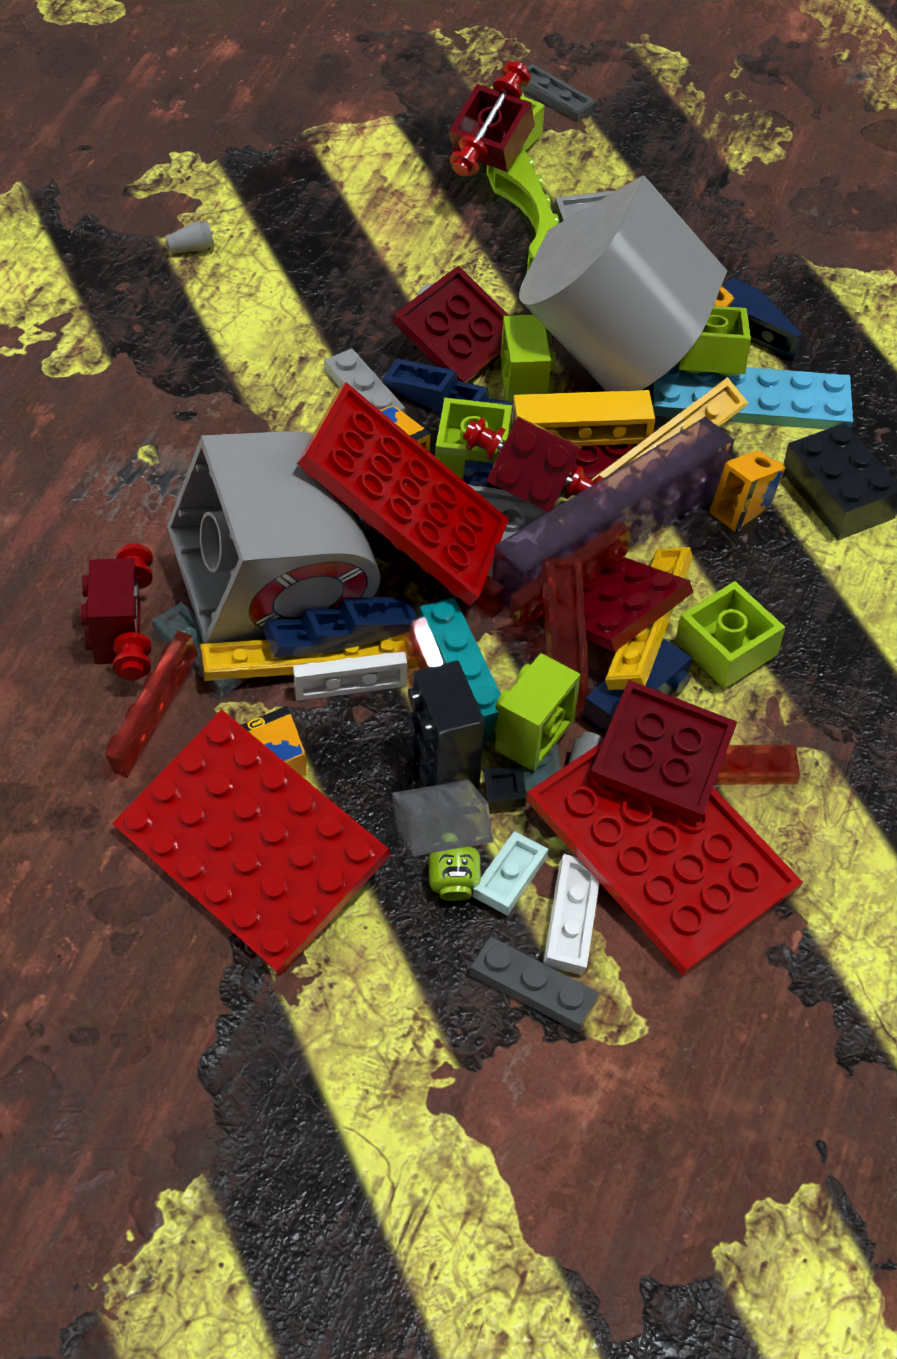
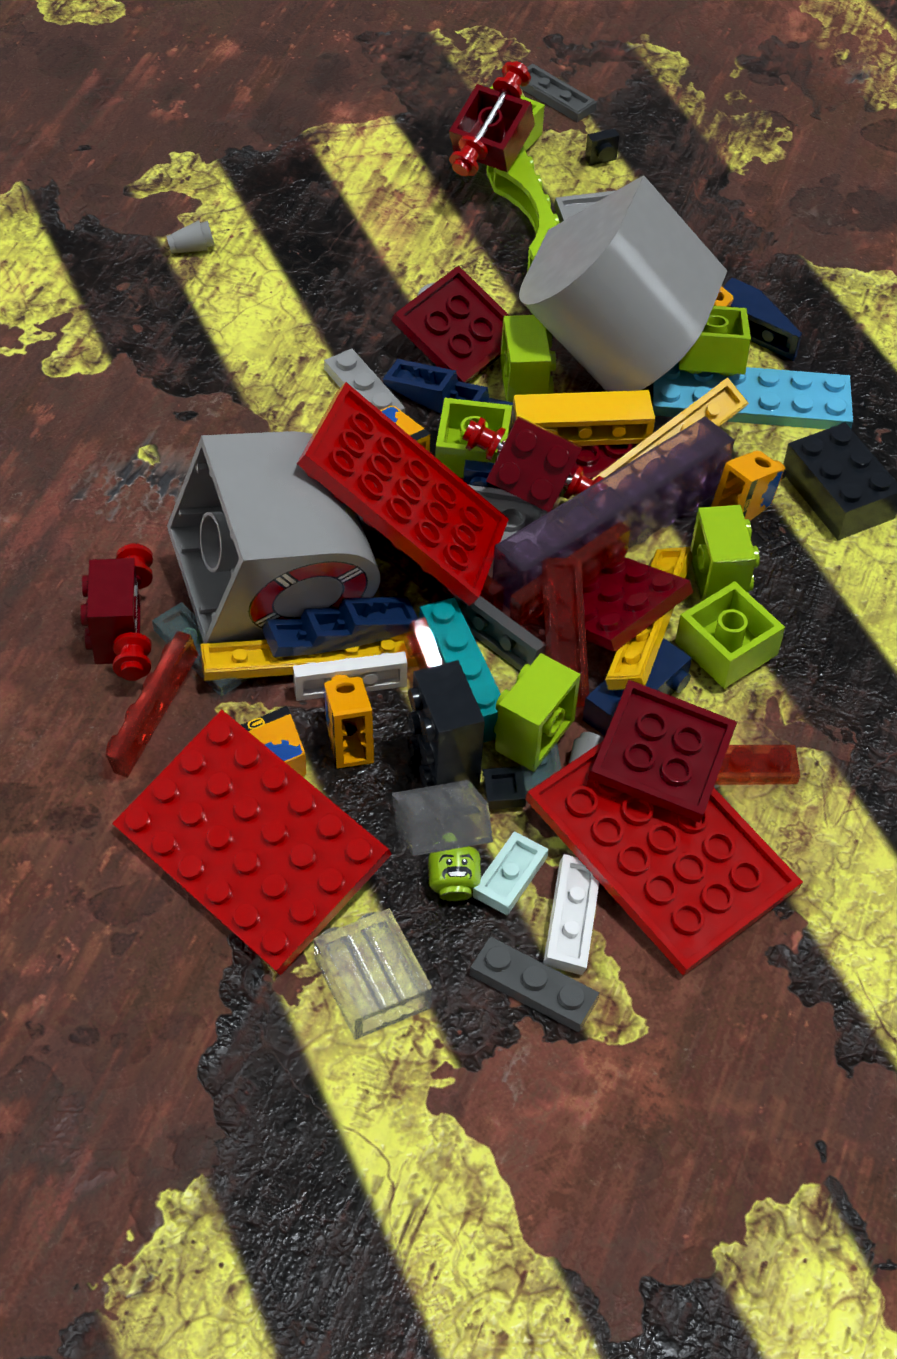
(349, 703): none -> light orange torso
(372, 973): none -> clear brick
(501, 633): none -> dark grey plate
(602, 147): none -> black plate
(722, 550): none -> lime brick

